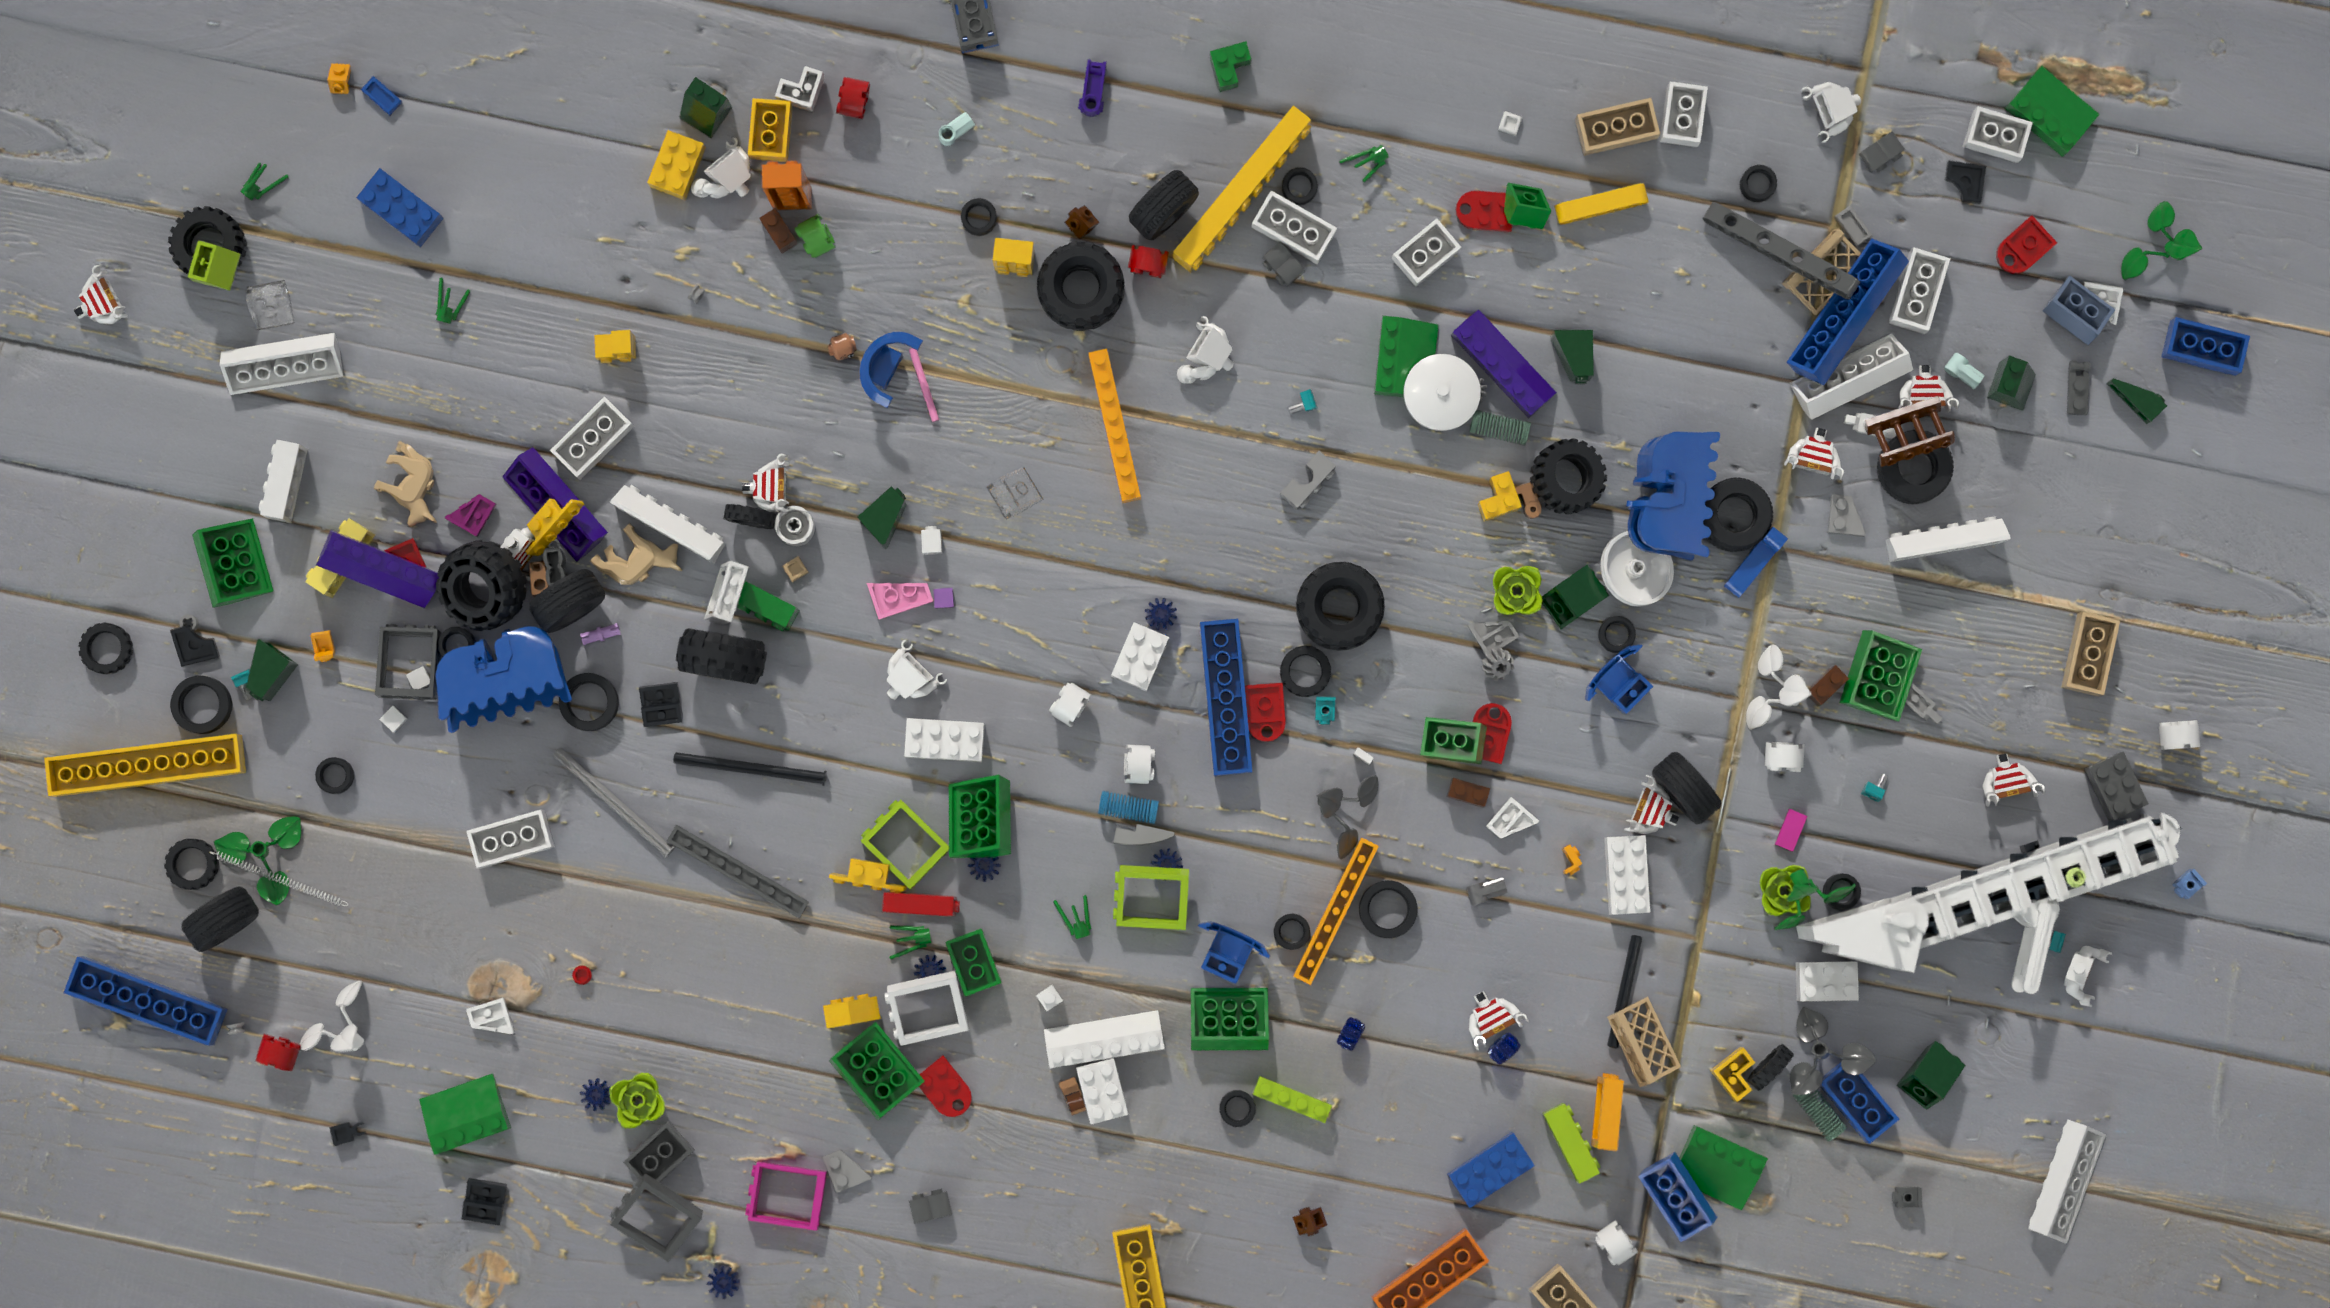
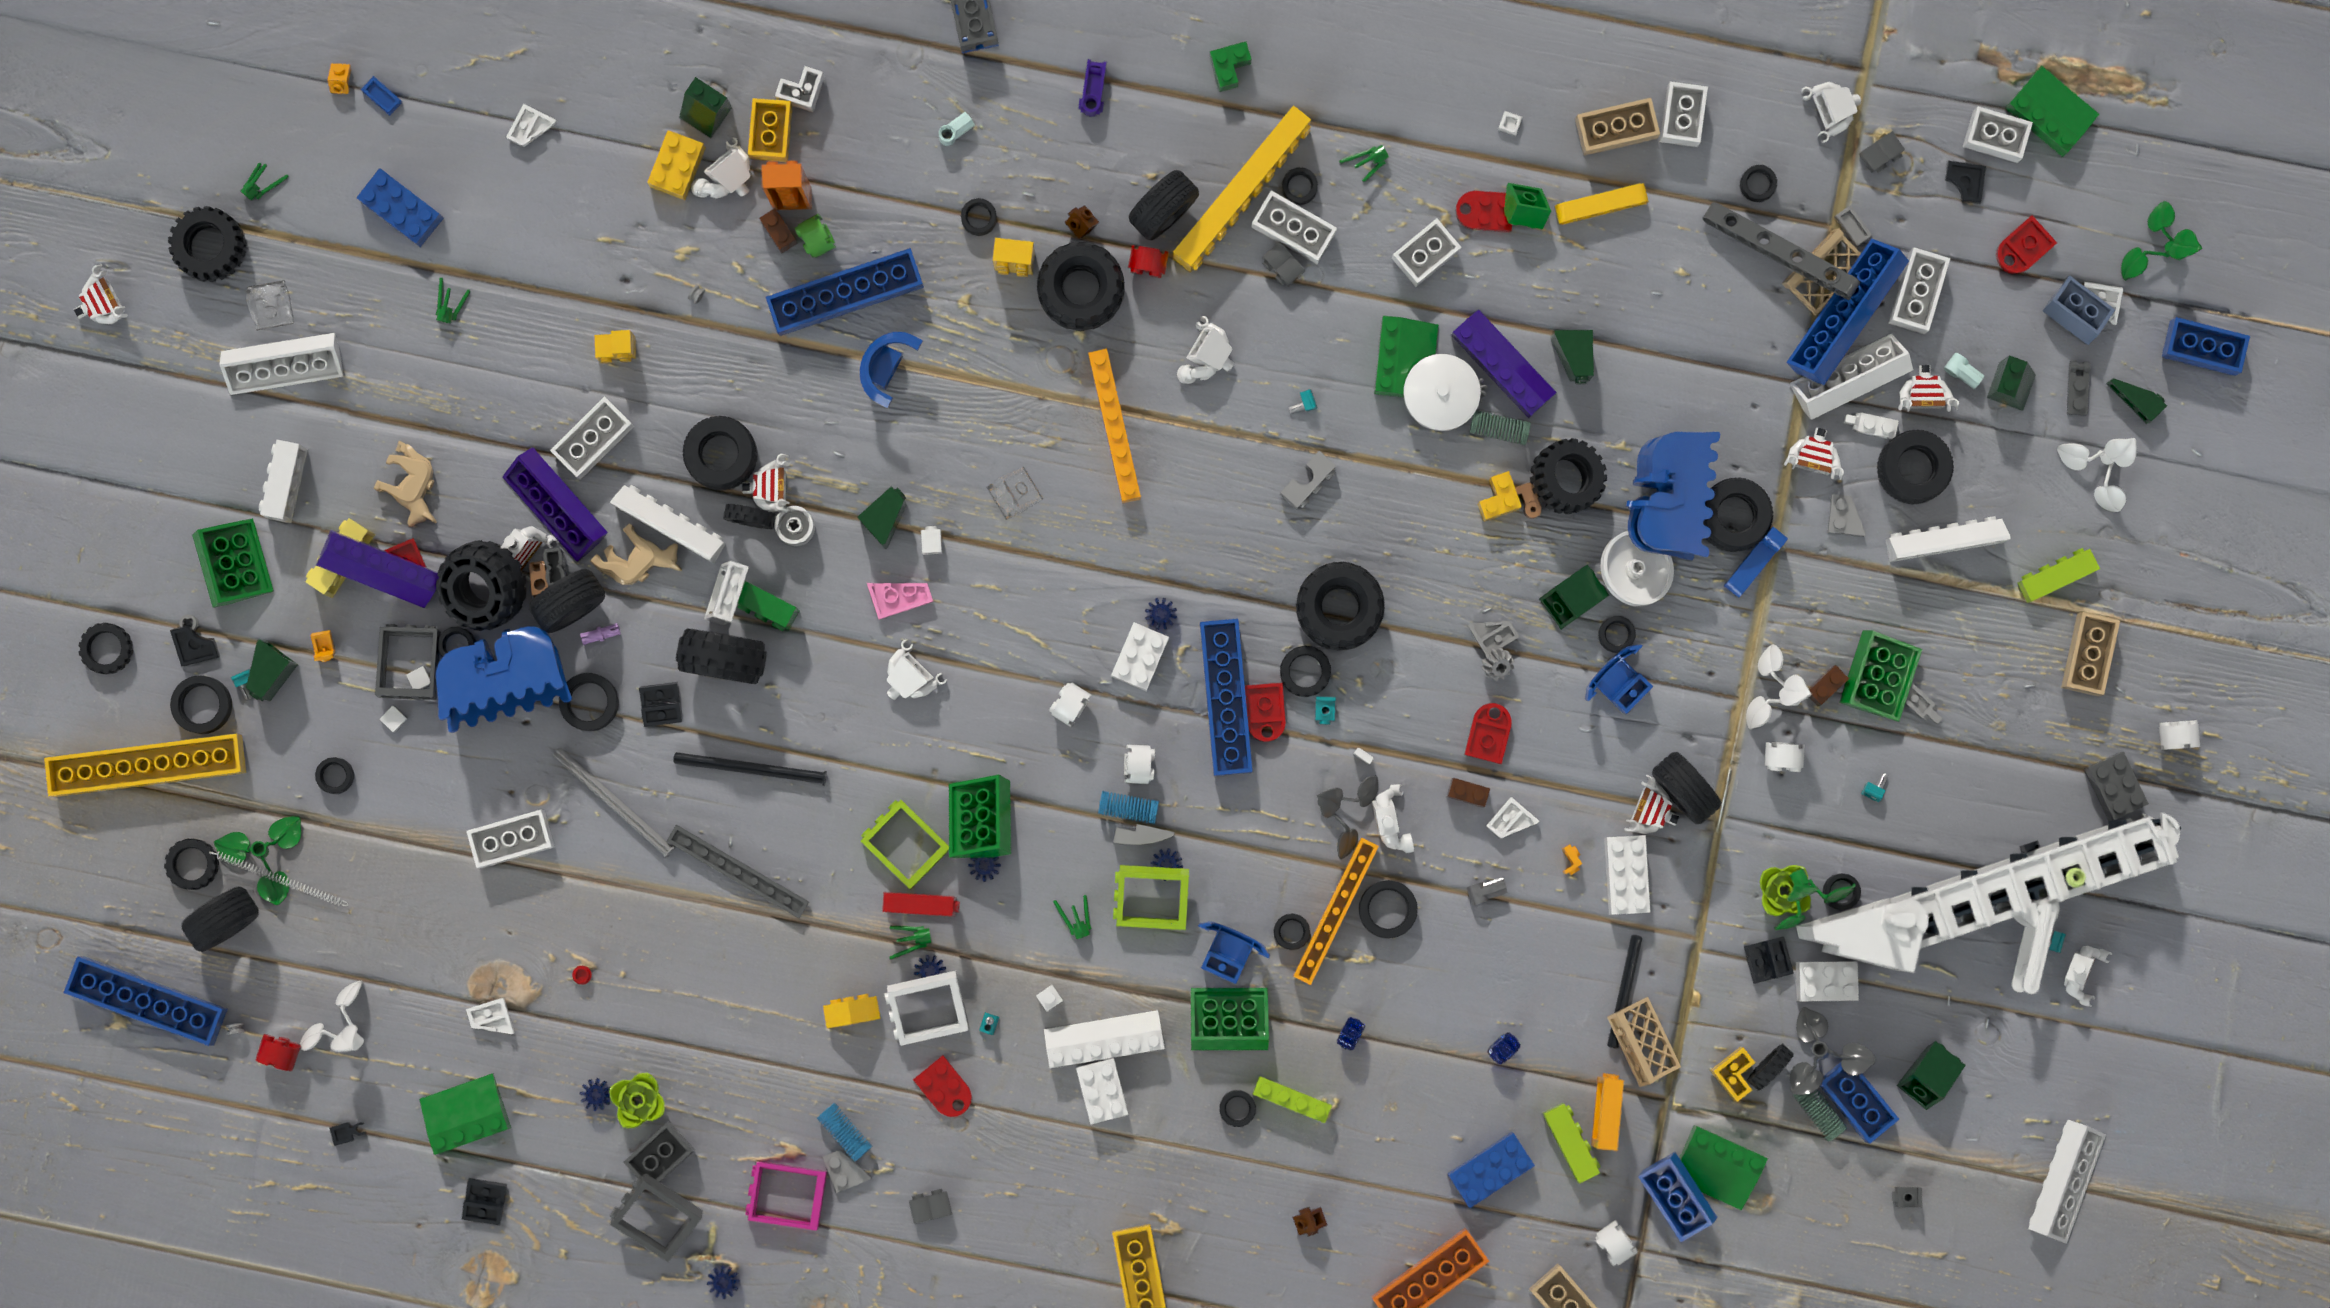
(213, 265): lime slope -> none
(472, 515): magenta wing -> none
(529, 125): none -> white wing
(549, 523): yellow bracket -> none
(701, 434): none -> black tyre
(795, 569): tan tile -> none
(839, 1128): none -> dark azure piece
(842, 346): nougat head -> none
(844, 292): none -> blue brick
(853, 98): red brick -> none
(868, 873): yellow bracket -> none
(876, 1070): green slope -> none
(924, 385): bright pink bar -> none
(943, 598): medium lavender tile -> none
(944, 740): white brick -> none
(973, 962): green brick -> none
(989, 1019): none -> teal piece
(1072, 1095): leg -> none
(1387, 821): none -> white torso
(1453, 740): green brick -> none
(1492, 1017): torso -> none
(1528, 580): lime brick -> none
(1768, 960): none -> black slope
(1790, 830): dark pink tile -> none
(1909, 414): reddish brown fence -> none
(2009, 781): torso -> none
(2058, 575): none -> lime brick
(2118, 450): none -> white plant
(2181, 884): medium blue brick -> none

